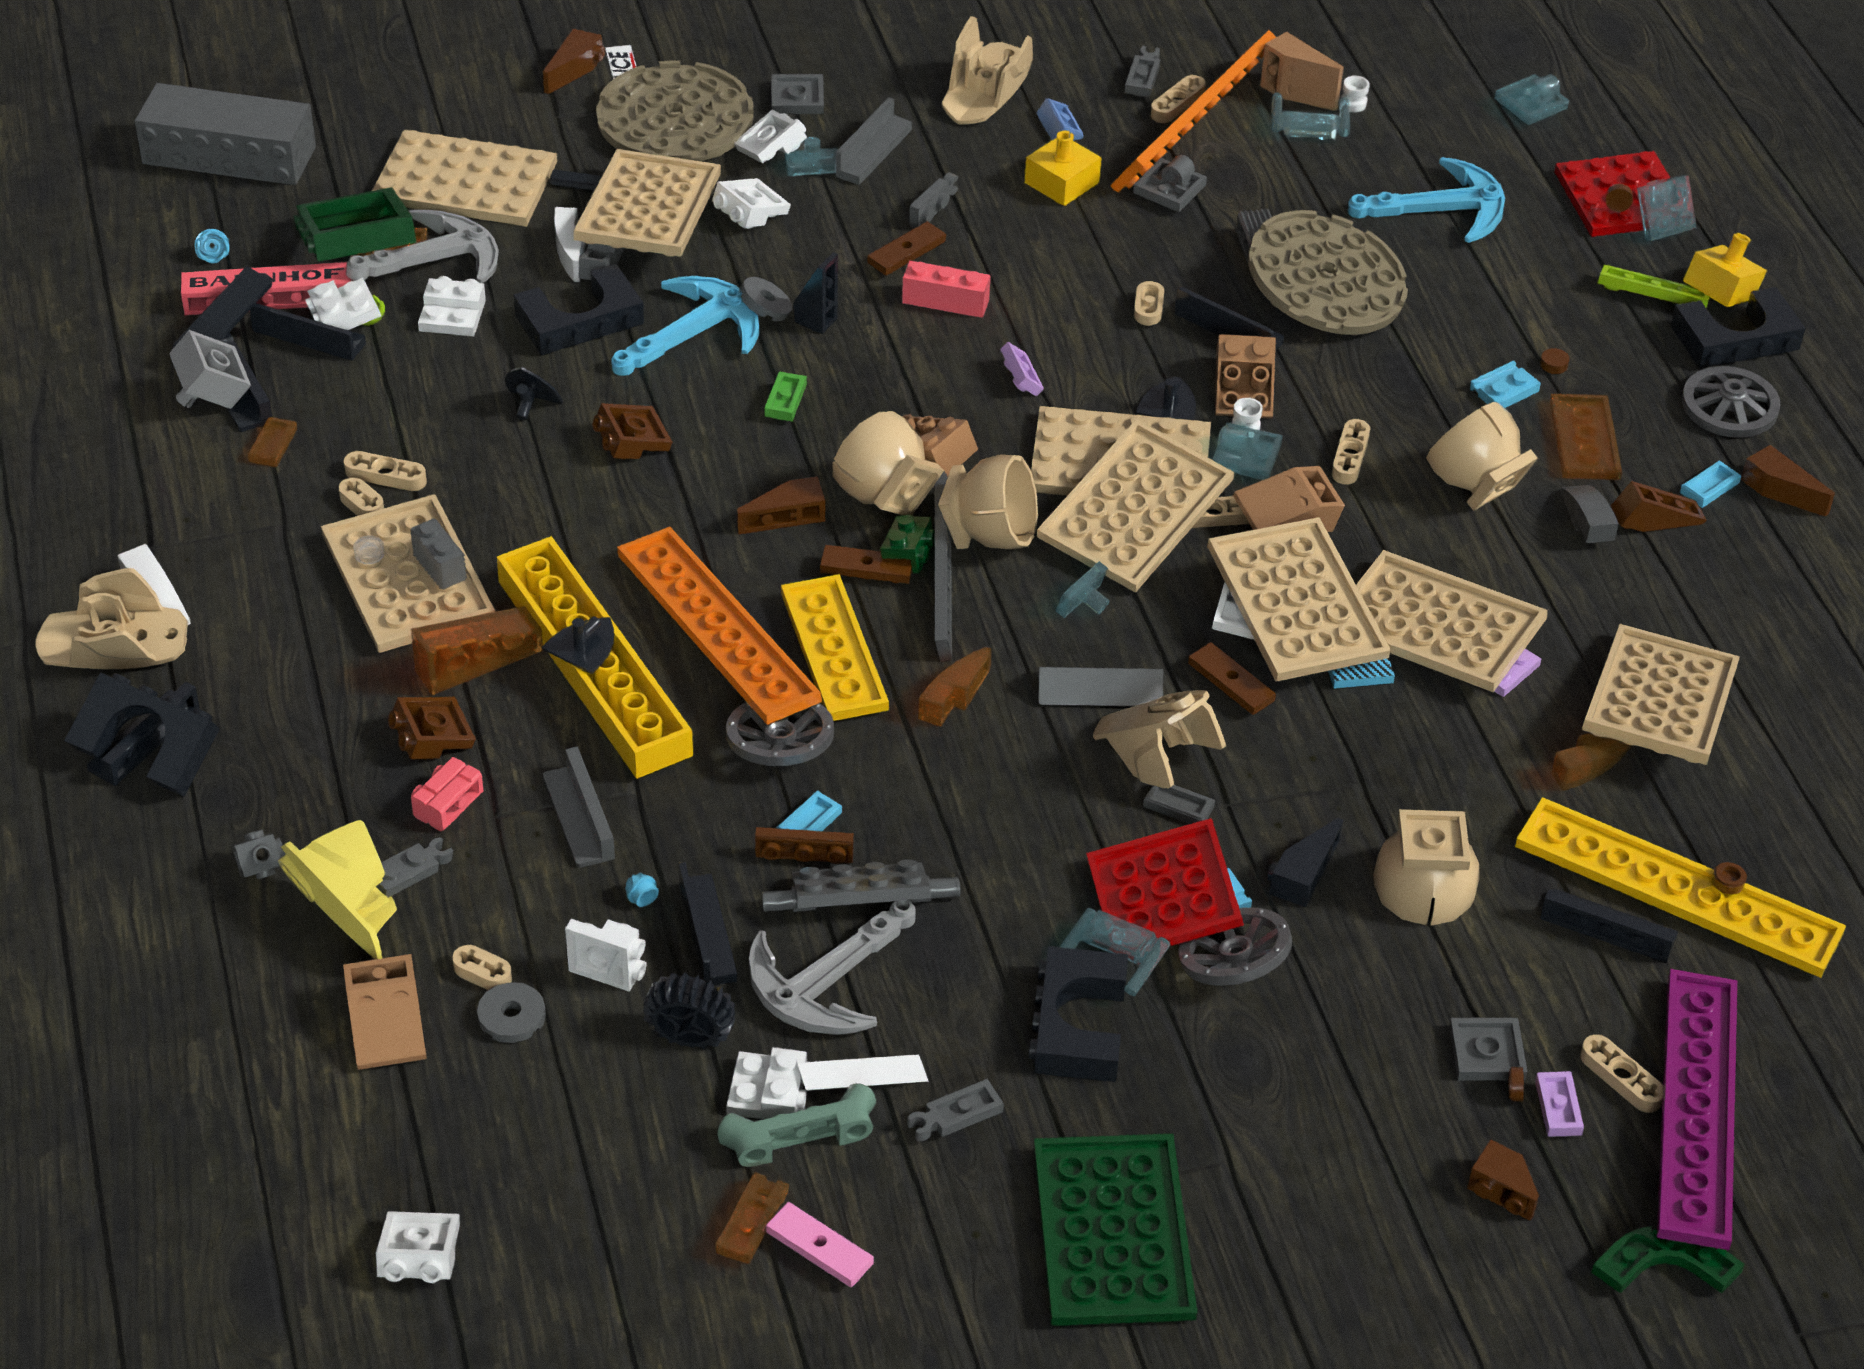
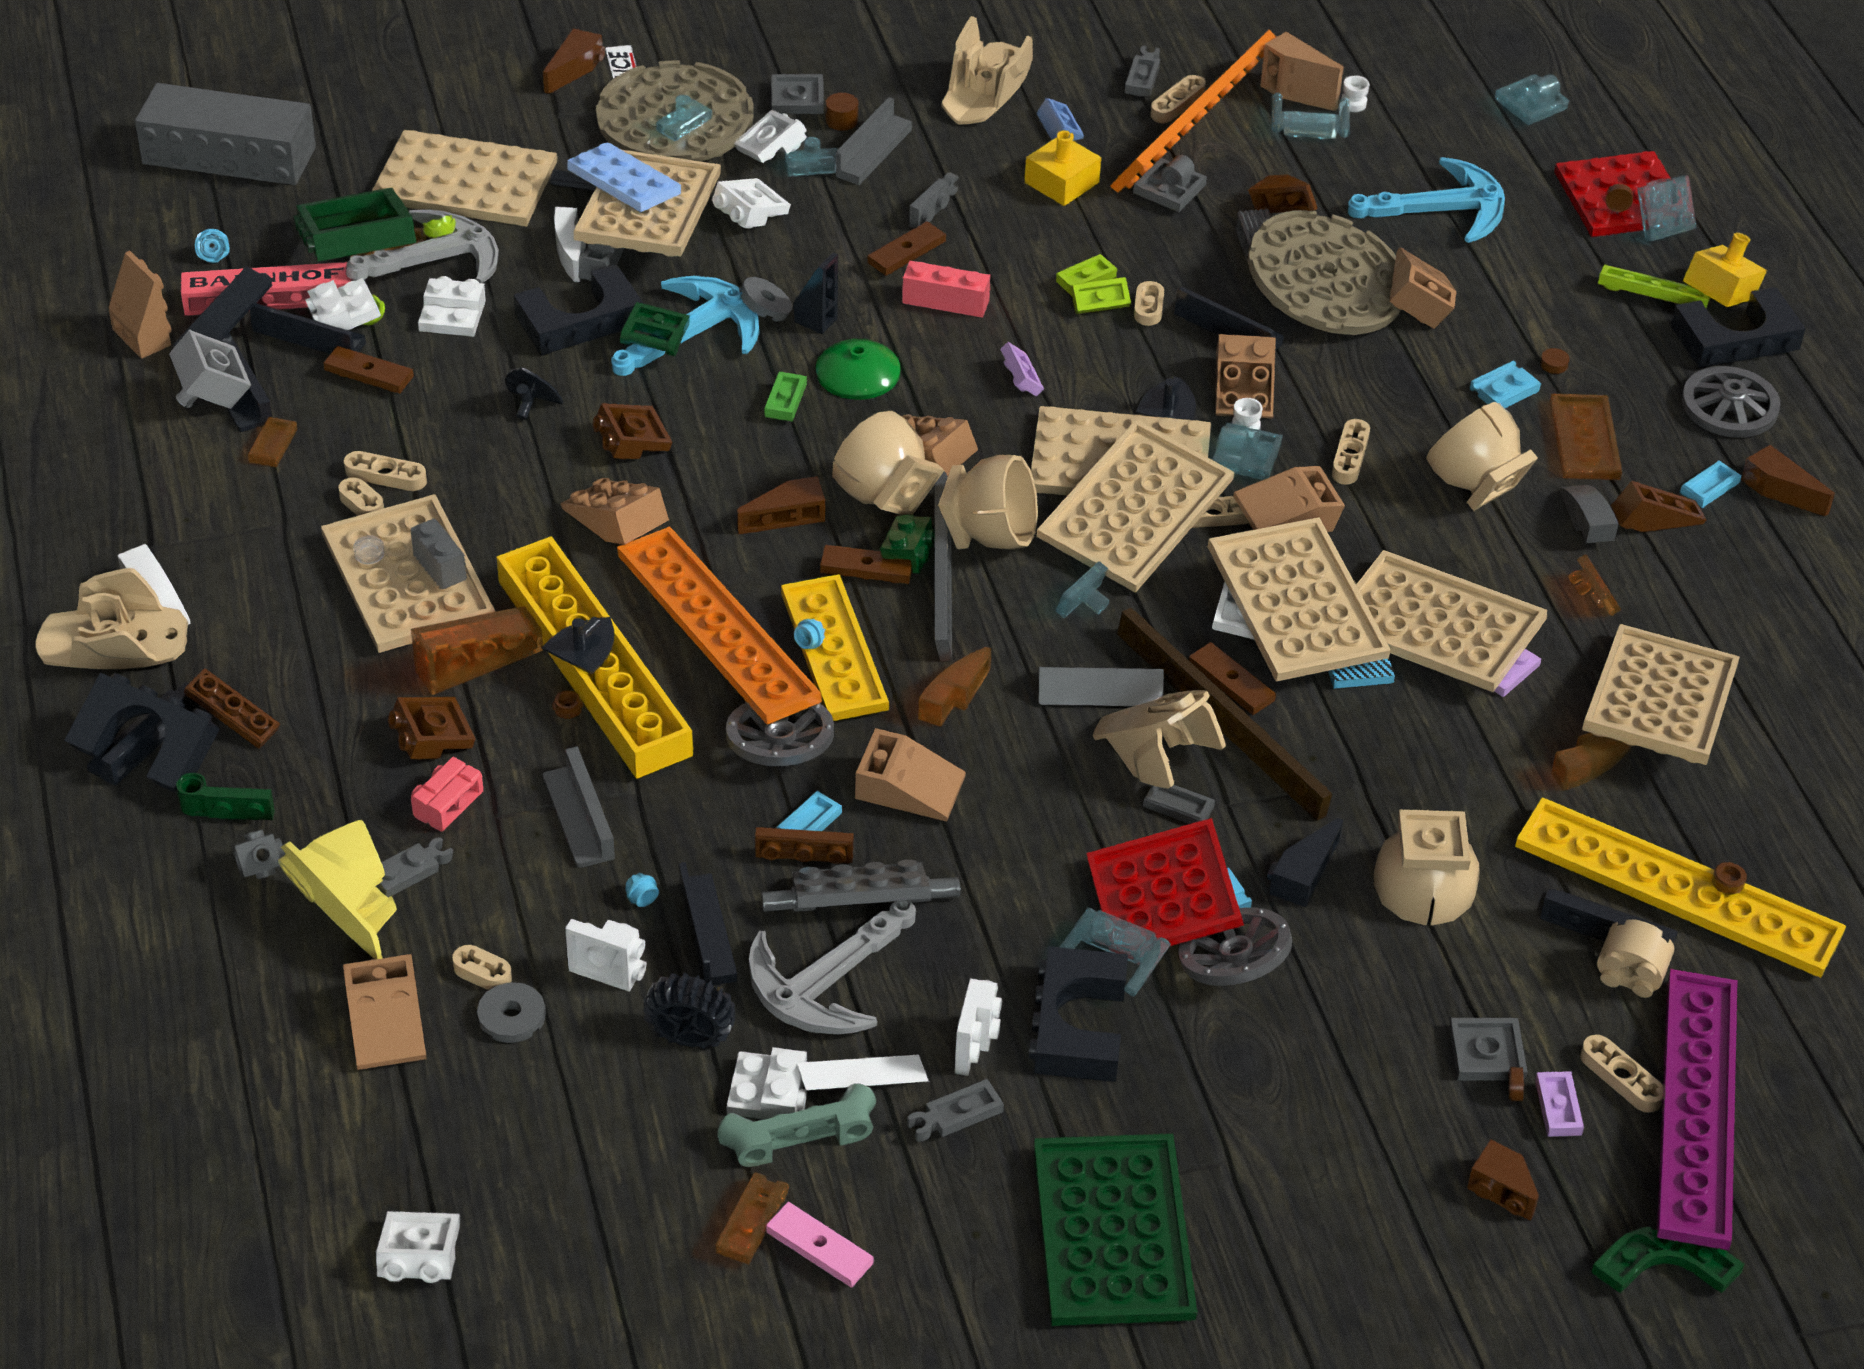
(139, 308): none -> medium nougat slope
(223, 802): none -> dark green plate
(242, 718): none -> reddish brown tile
(368, 369): none -> reddish brown tile
(439, 227): none -> lime plate
(567, 704): none -> reddish brown plate
(617, 509): none -> medium nougat slope
(624, 177): none -> light blue plate
(655, 322): none -> dark green plate
(683, 120): none -> clear light blue tile
(809, 634): none -> medium azure plate
(842, 111): none -> reddish brown piece
(858, 369): none -> green dish
(907, 776): none -> medium nougat slope
(977, 1023): none -> white plate
(1091, 270): none -> lime plate
(1100, 295): none -> lime plate
(1232, 720): none -> dark brown plate
(1282, 194): none -> reddish brown slope
(1421, 289): none -> medium nougat slope
(1590, 577): none -> clear orange plate
(1635, 957): none -> tan brick

